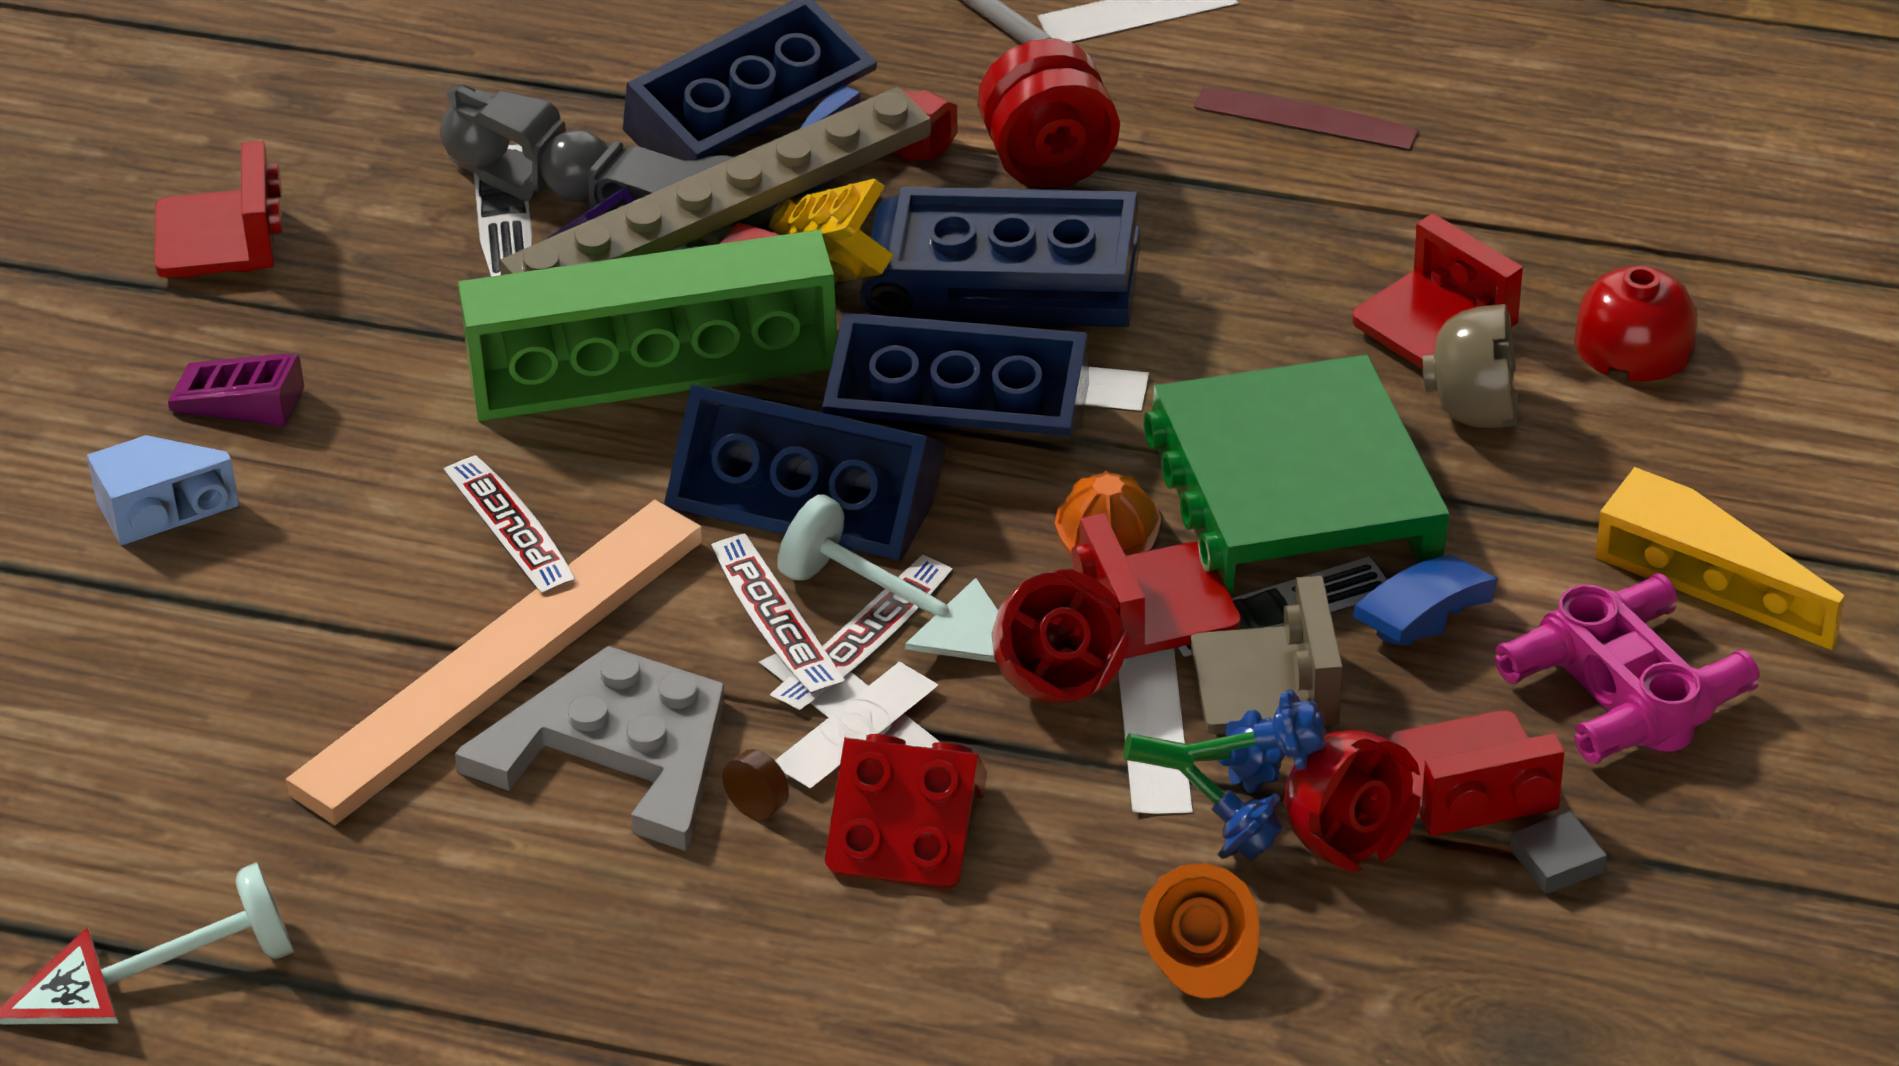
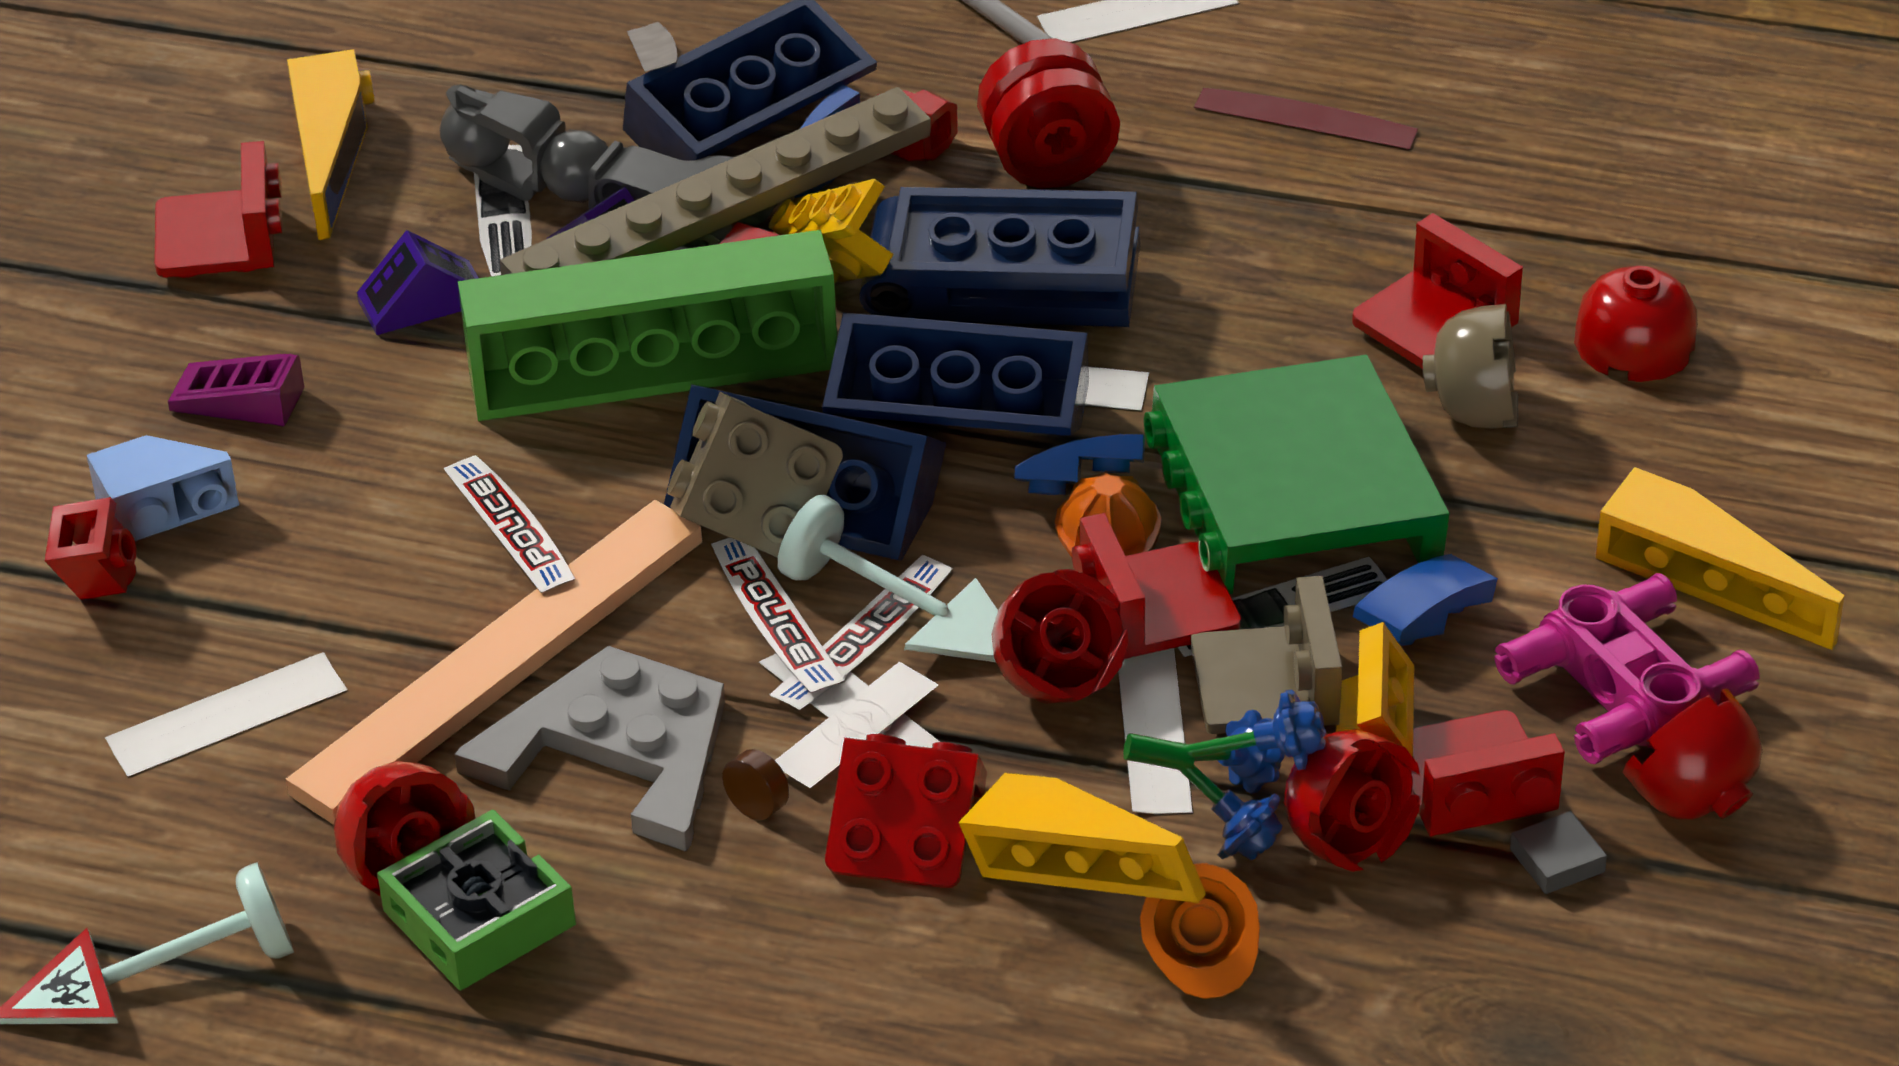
(103, 553): none -> red brick
(225, 714): none -> white sticker
(331, 126): none -> yellow slope
(394, 815): none -> red cylinder
(413, 284): none -> dark purple slope
(476, 899): none -> piece
(653, 46): none -> light grey sticker
(750, 473): none -> dark tan bracket
(1061, 465): none -> blue slope
(1069, 838): none -> yellow slope
(1382, 692): none -> yellow panel
(1700, 761): none -> red cylinder

